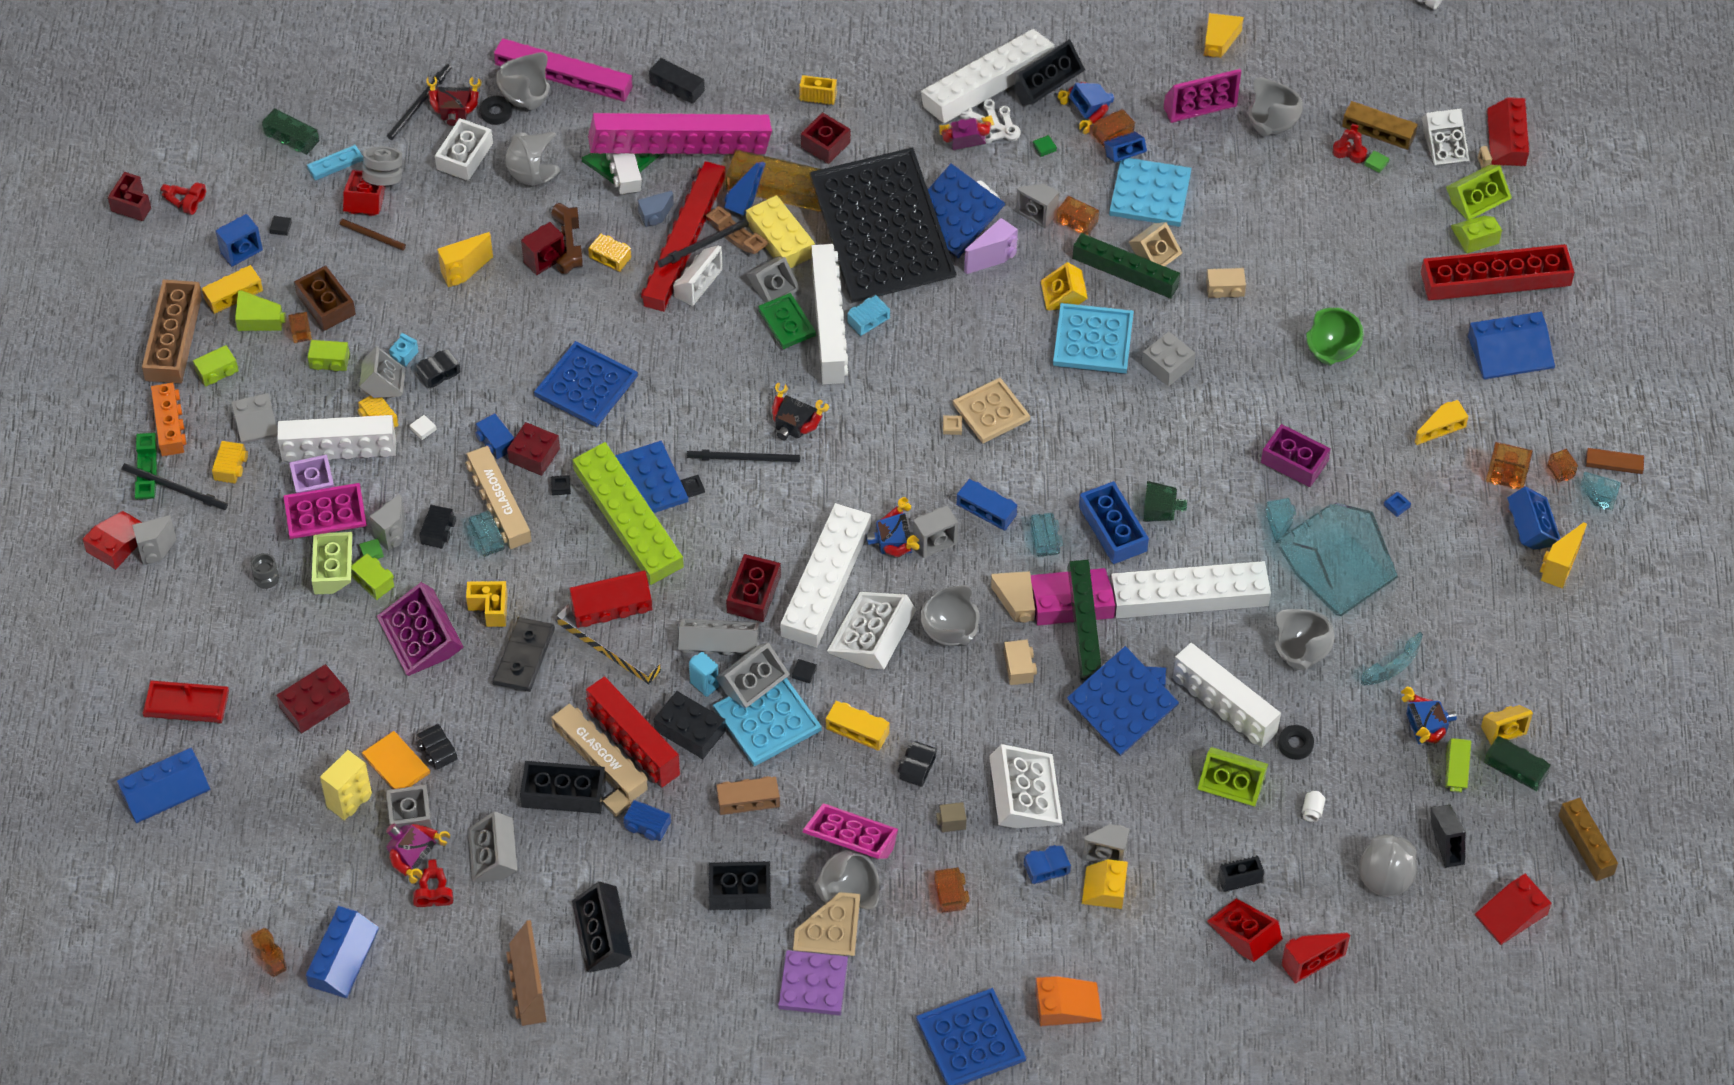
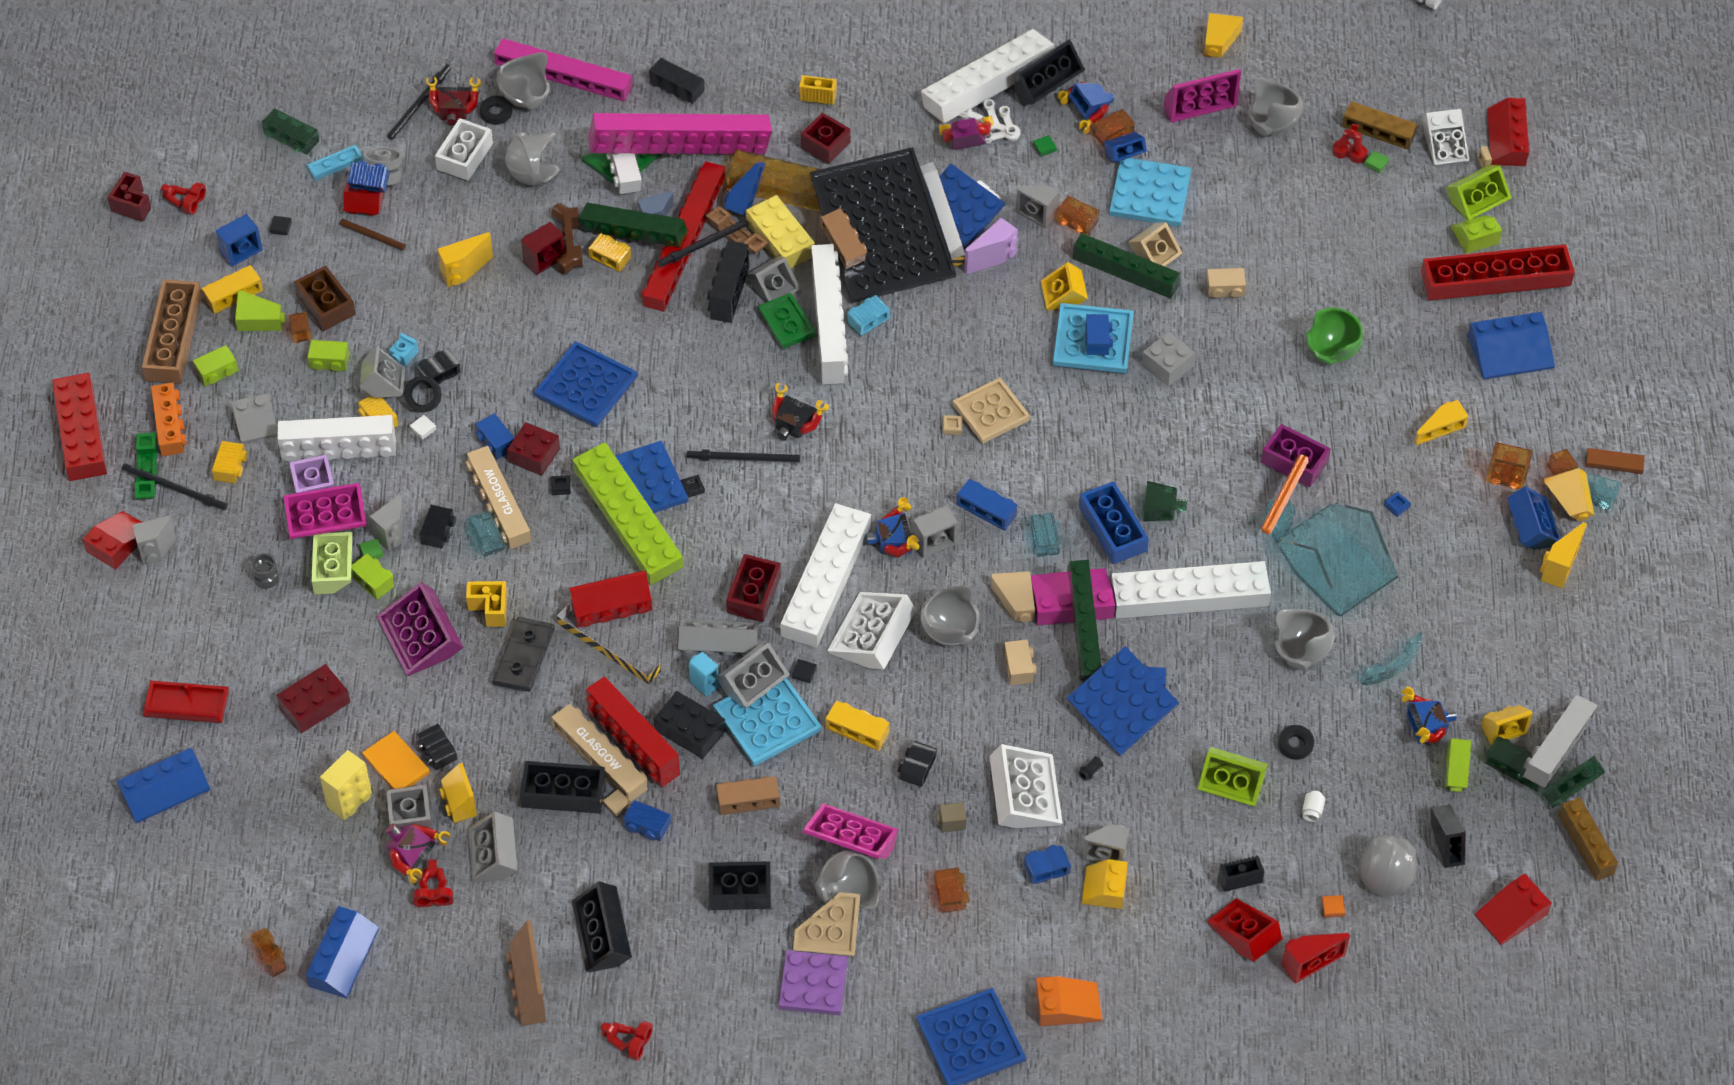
(79, 426): none -> red brick
(368, 177): none -> blue brick
(409, 390): none -> black tyre
(458, 795): none -> yellow slope
(633, 224): none -> dark green brick
(636, 1044): none -> red piece
(699, 275): white slope -> none
(729, 281): none -> black brick
(843, 238): none -> medium nougat brick
(944, 214): none -> white sticker
(1086, 772): none -> black pin
(1097, 334): none -> blue brick
(1226, 695): white brick -> none
(1284, 494): none -> orange axle
(1333, 906): none -> orange tile
(1559, 741): none -> light grey brick
(1573, 493): none -> yellow slope
(1573, 781): none -> clear green brick

